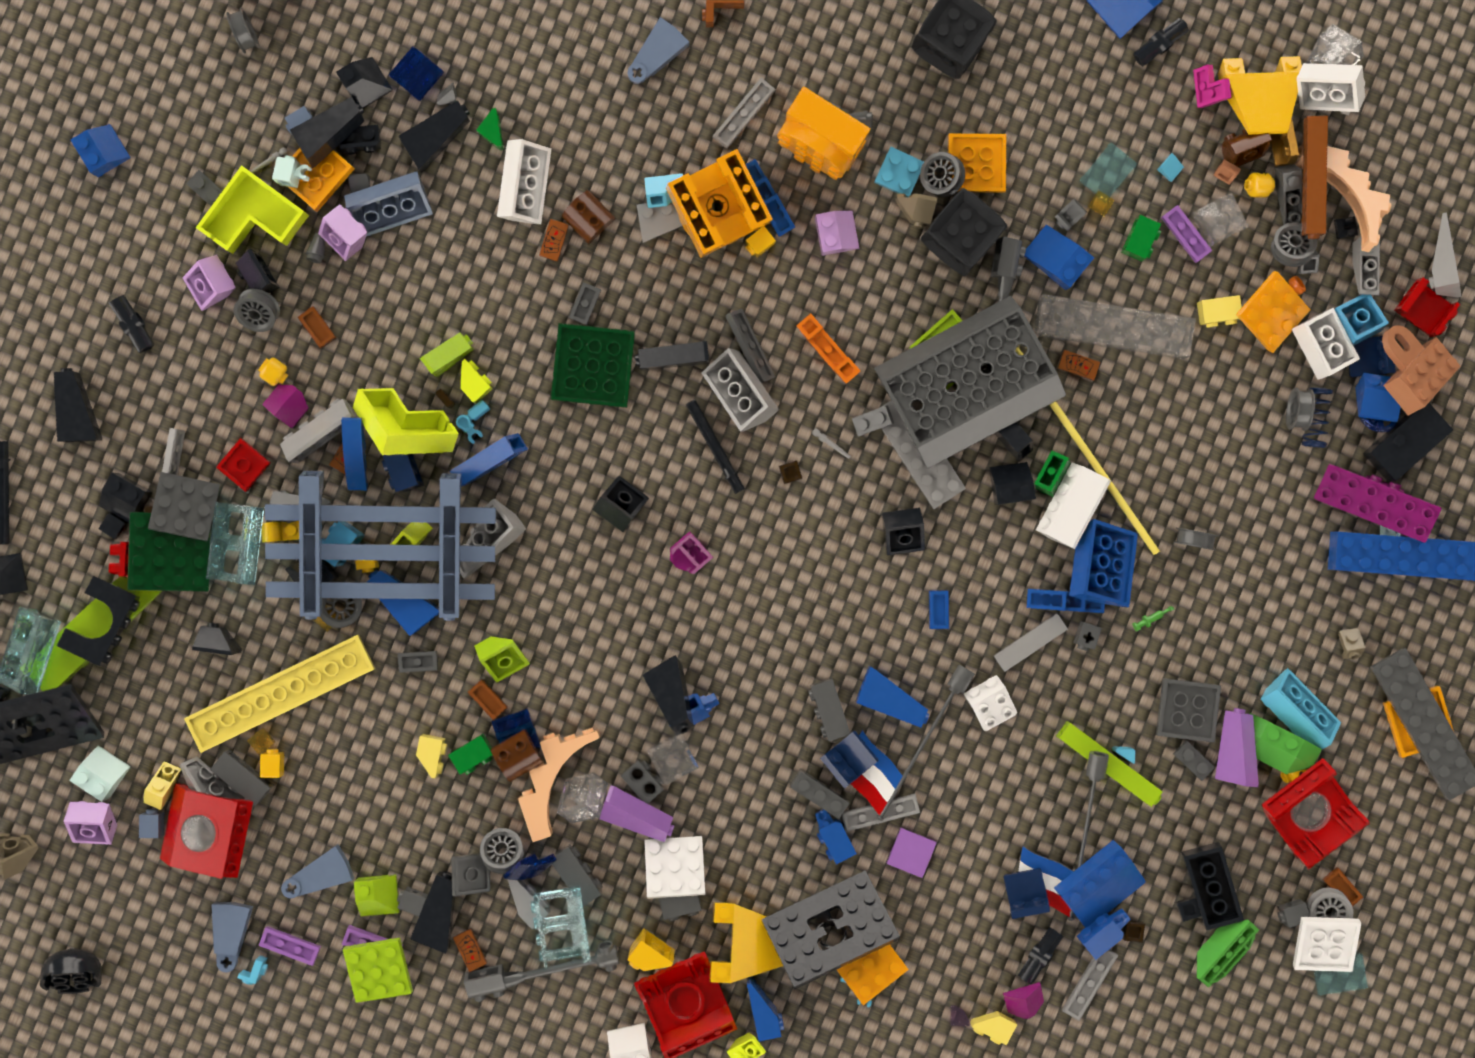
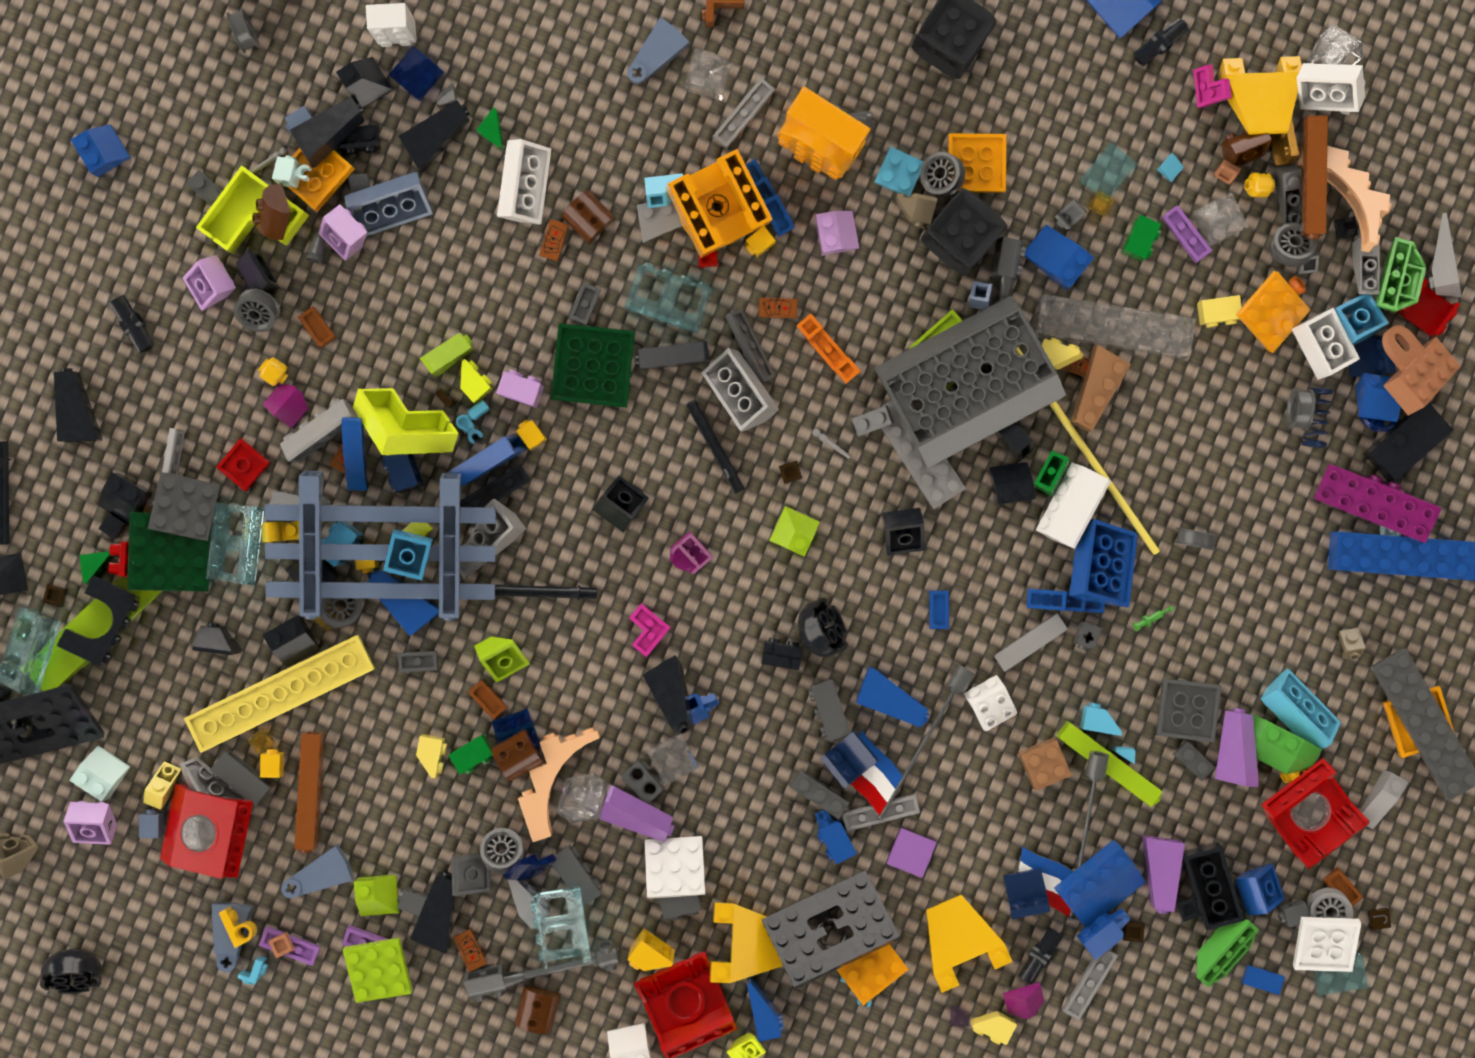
(55, 595): none -> dark brown tile
(93, 565): none -> green slope
(234, 929): none -> yellow plate
(272, 212): none -> reddish brown brick
(281, 944): none -> nougat tile
(291, 641): none -> black slope
(309, 791): none -> dark orange brick
(391, 24): none -> white brick
(407, 554): none -> dark azure brick
(498, 488): none -> black plate
(520, 389): none -> lavender brick
(530, 434): none -> yellow brick
(537, 1010): none -> reddish brown brick
(546, 591): none -> black axle
(653, 628): none -> dark pink plate
(664, 309): none -> clear light blue window
(708, 74): none -> clear slope
(709, 260): none -> red tile
(778, 308): none -> dark orange tile
(782, 654): none -> black brick
(794, 531): none -> lime slope
(812, 629): none -> black cylinder
(960, 935): none -> yellow wedge
(981, 295): none -> sand blue brick
(1044, 764): none -> medium nougat brick
(1060, 354): none -> light yellow slope
(1098, 719): none -> medium azure slope
(1099, 384): none -> medium nougat wedge
(1163, 871): none -> medium lavender slope
(1260, 890): none -> blue slope
(1262, 979): none -> blue tile
(1379, 918): none -> dark brown tile
(1383, 797): none -> light grey slope
(1400, 276): none -> bright green wedge

